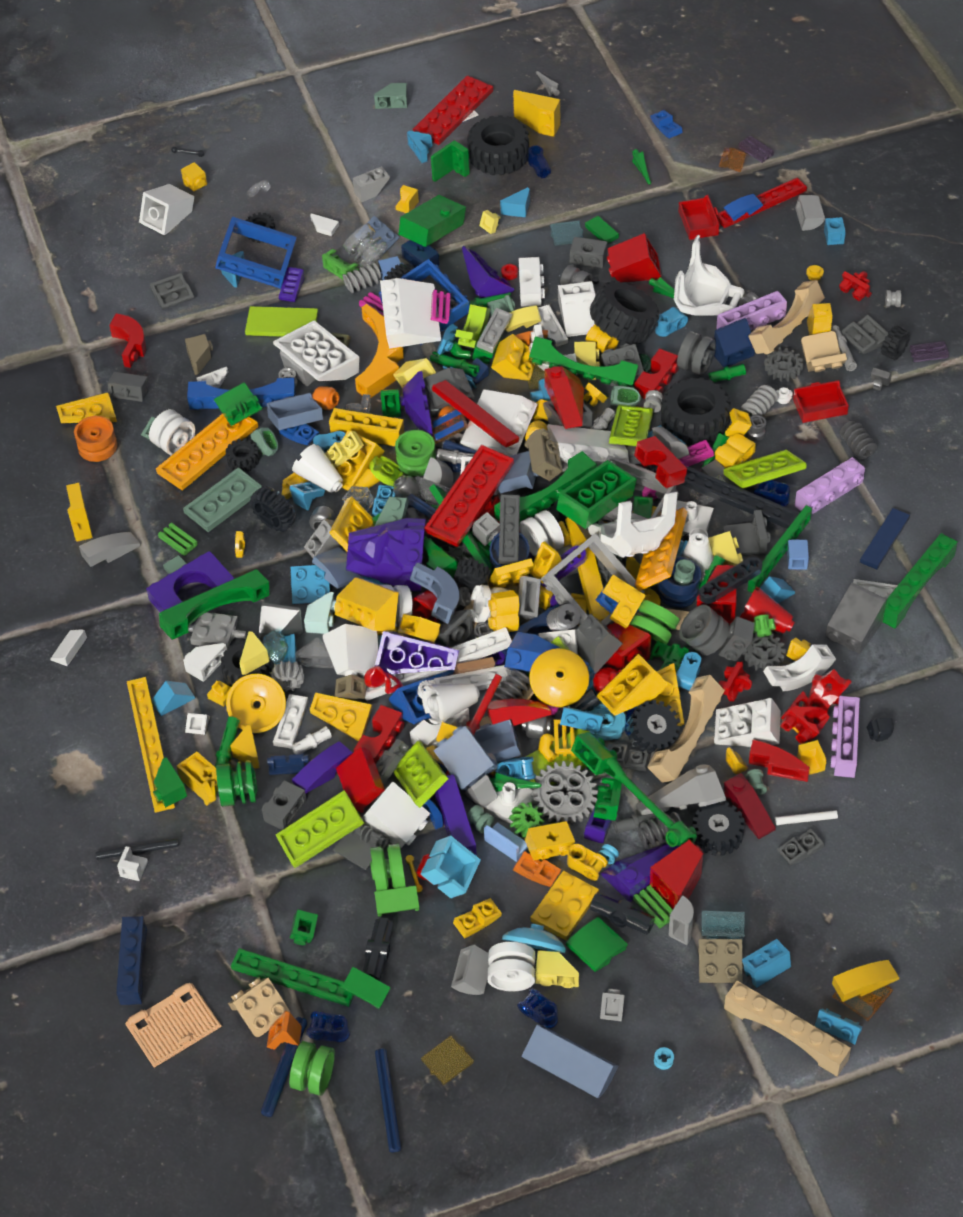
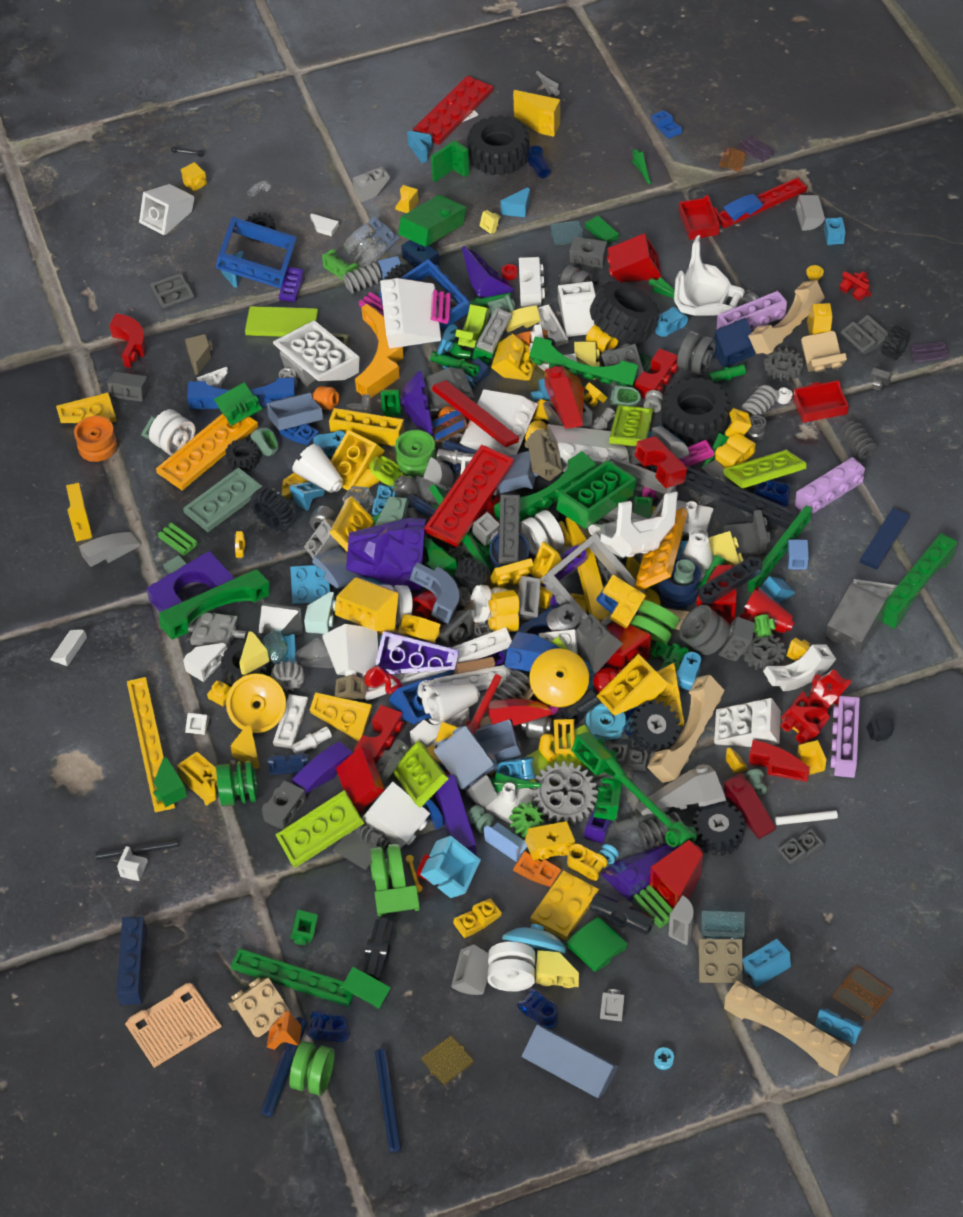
(171, 696): dark azure slope -> none
(224, 753): green pin -> none
(342, 451): light yellow slope -> none
(392, 96): sand green slope -> none
(410, 368): light yellow slope -> none
(581, 720): dark azure hinge -> none
(736, 681): red hips -> none
(850, 364): light grey pin -> none
(864, 979): yellow slope -> none
(893, 298): light grey wheel -> none

